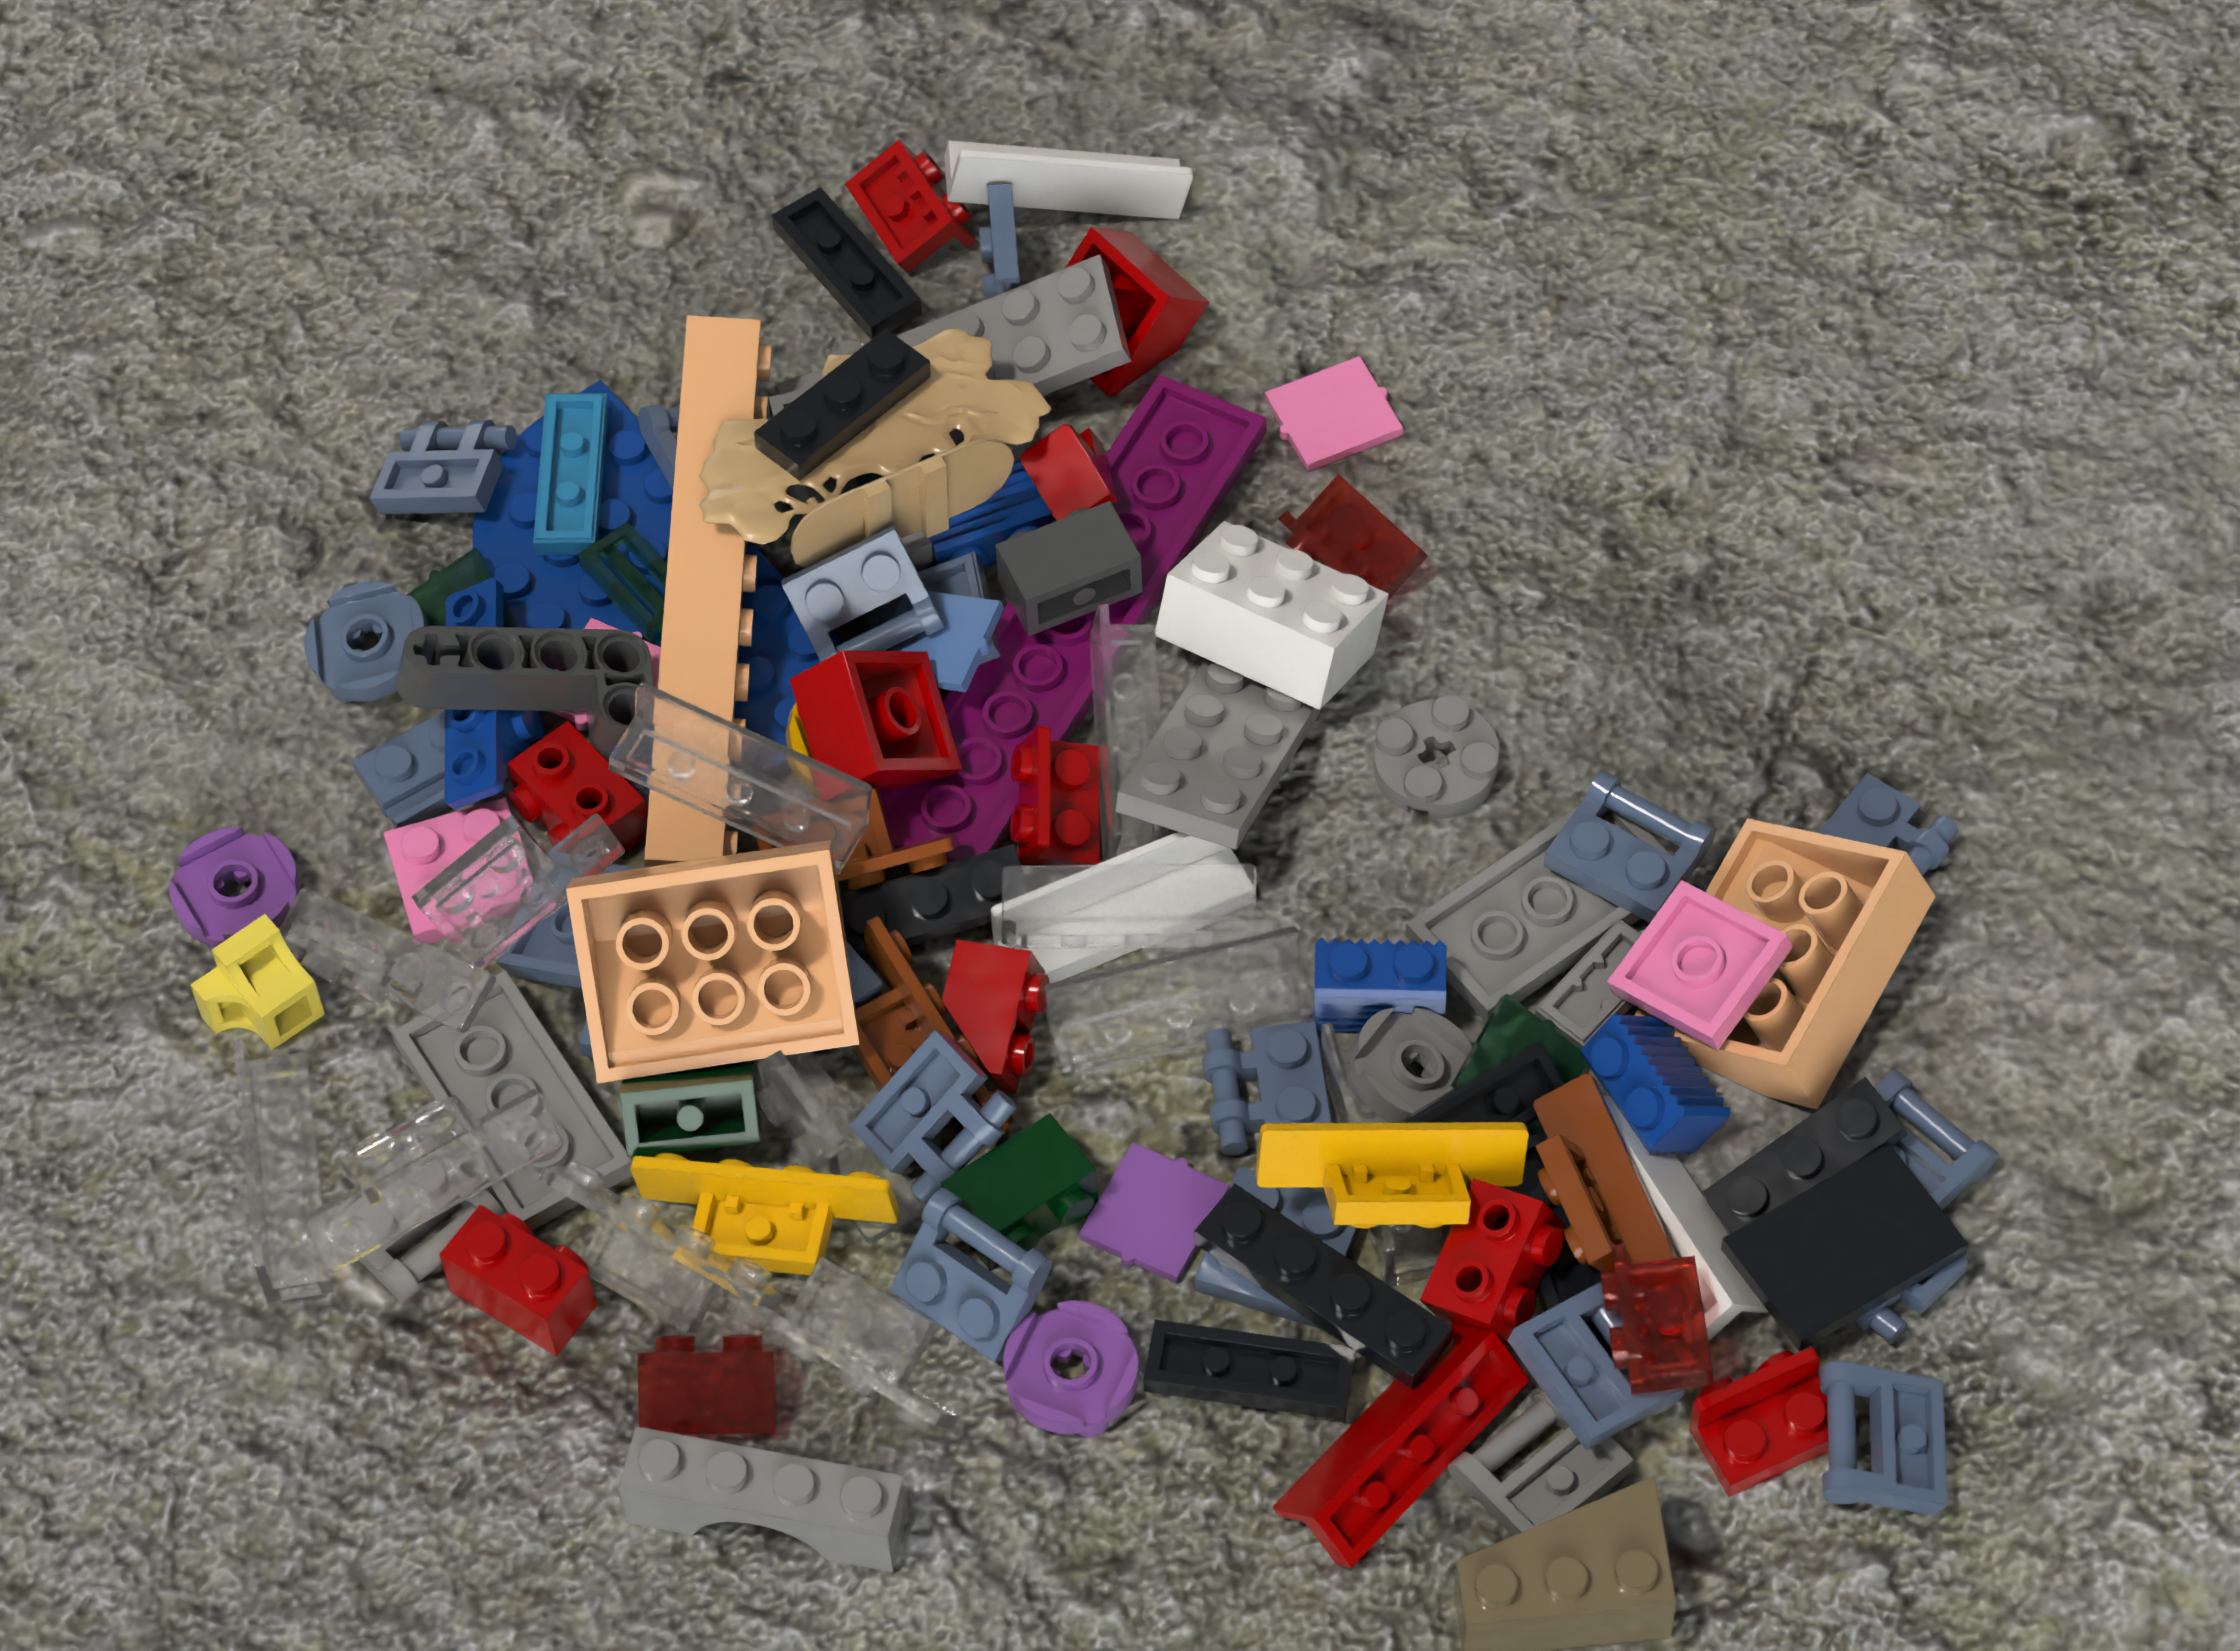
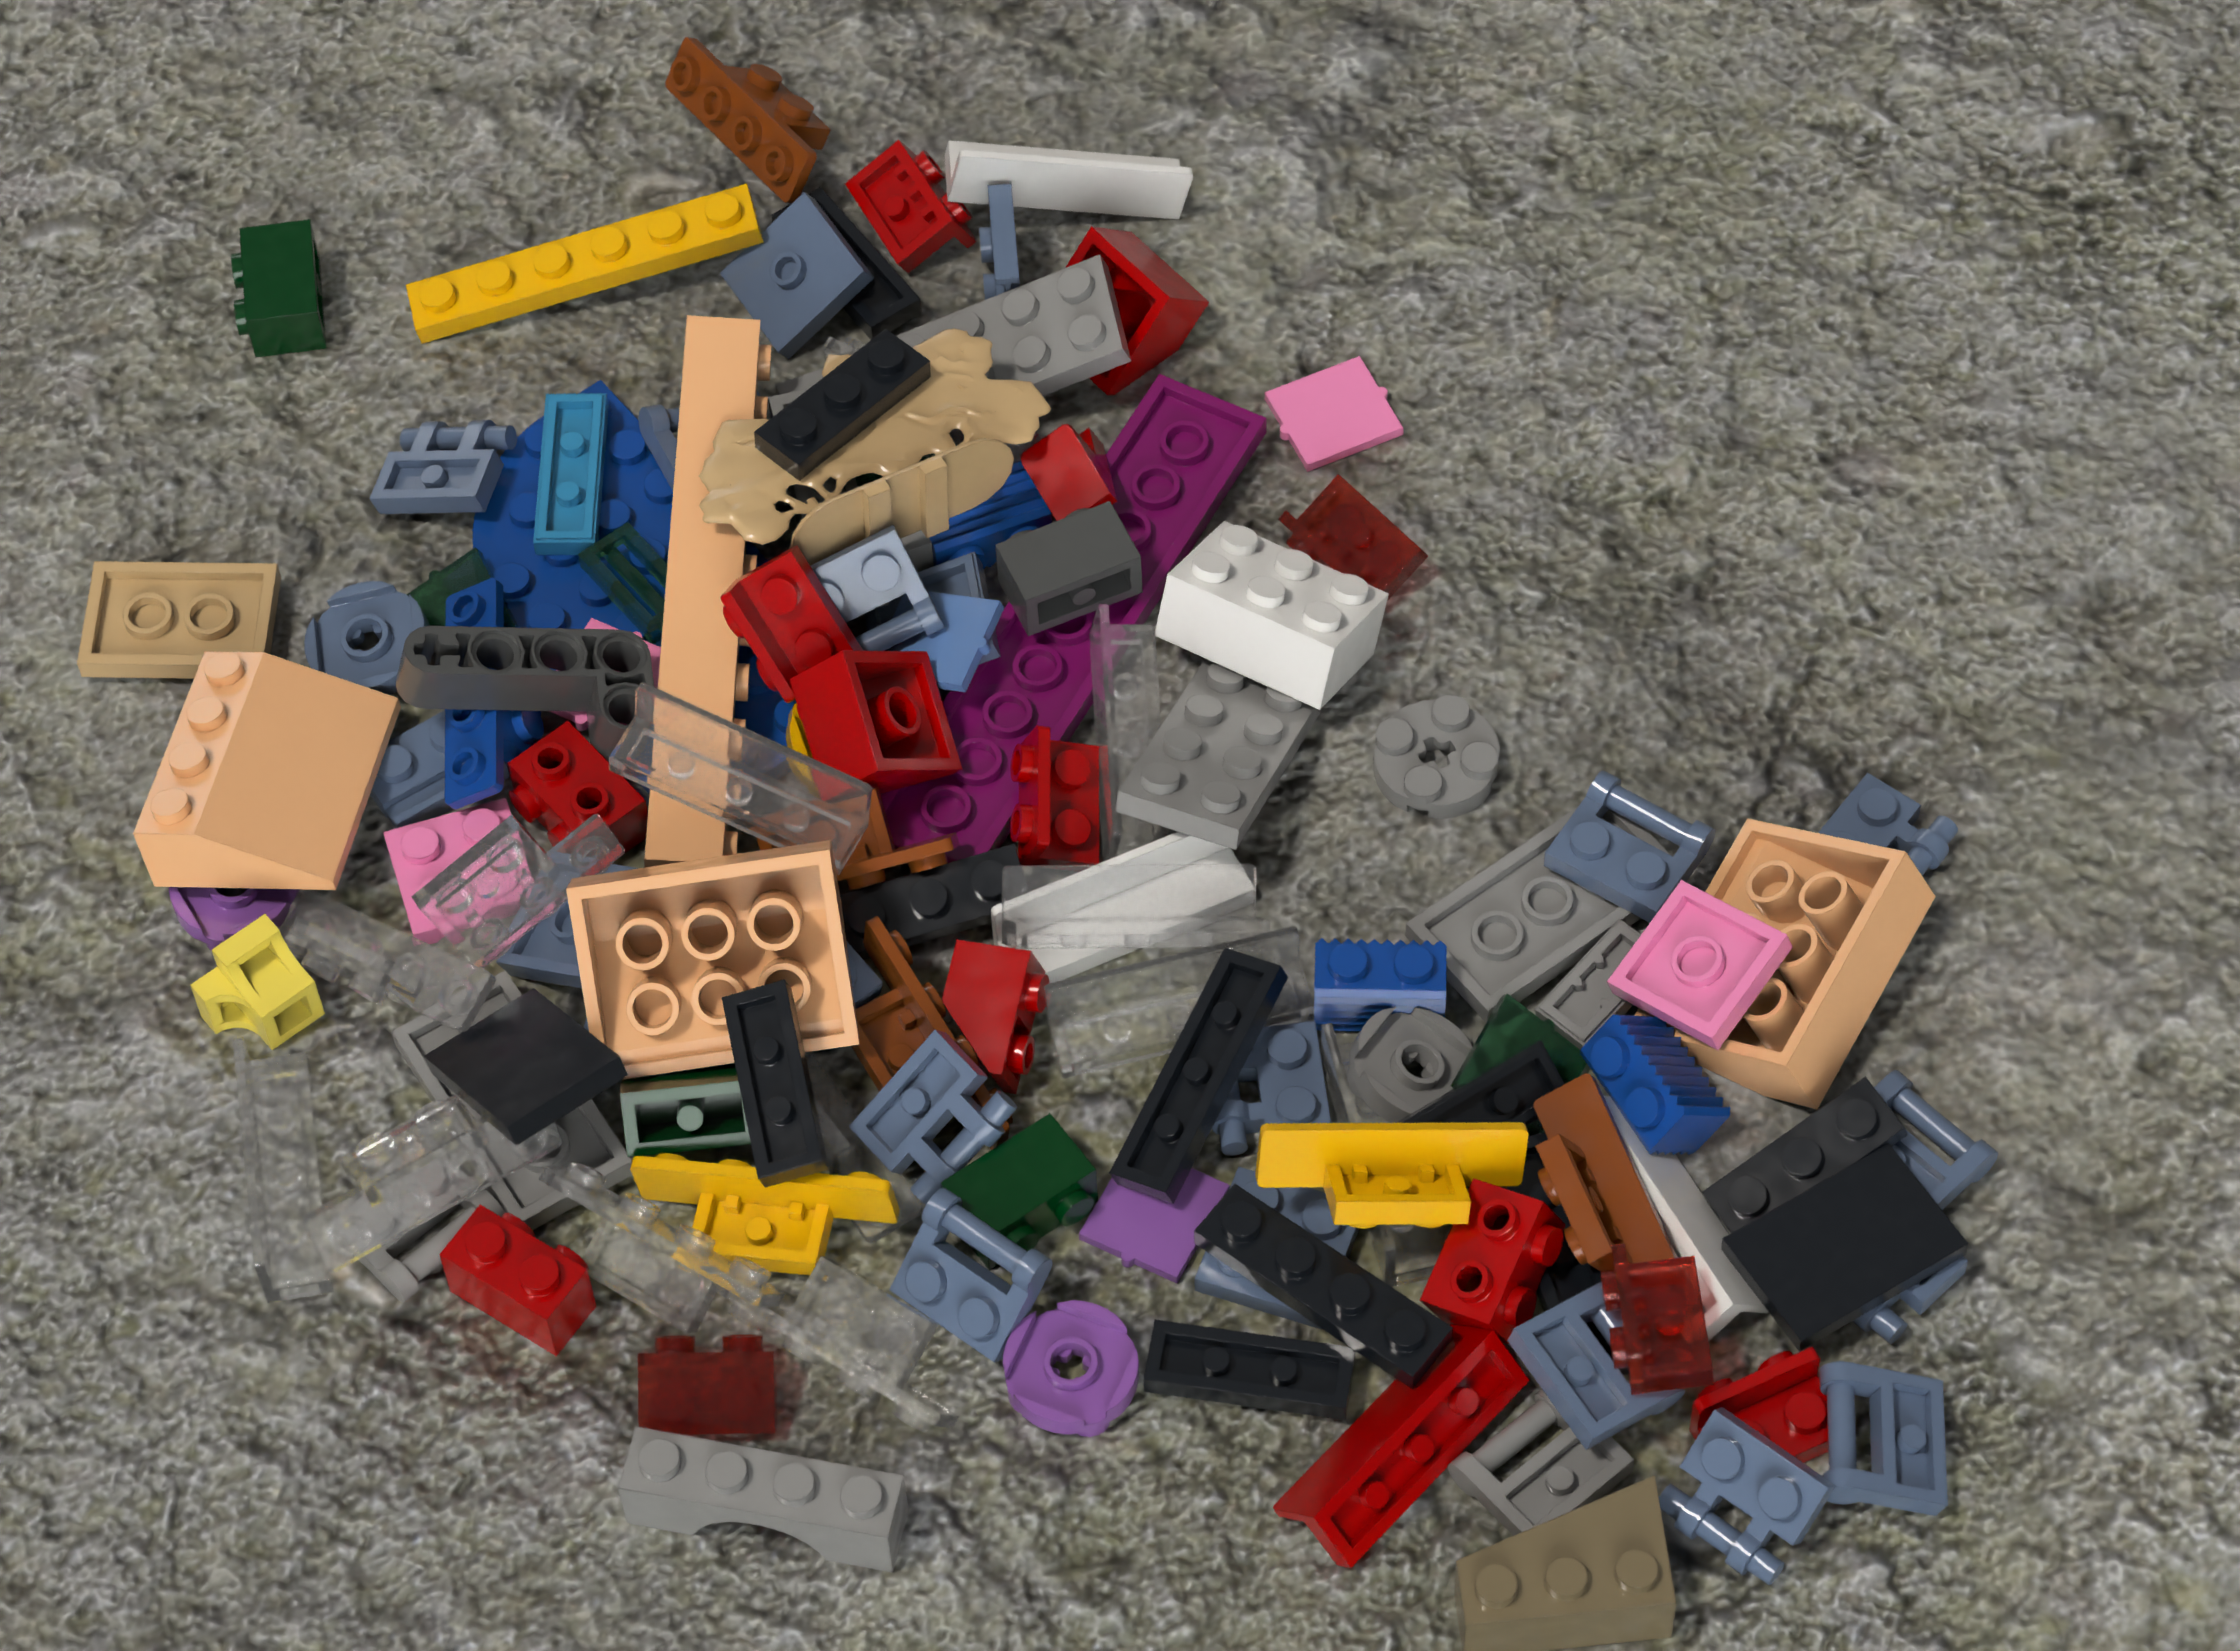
(167, 614): none -> tan plate
(264, 776): none -> light nougat slope
(280, 288): none -> dark green brick
(525, 1066): none -> black tile
(584, 263): none -> yellow plate
(751, 116): none -> dark orange bracket
(775, 1083): none -> black plate
(786, 619): none -> red bracket
(797, 275): none -> sand blue plate
(1198, 1075): none -> black plate
(1756, 1478): none -> sand blue plate

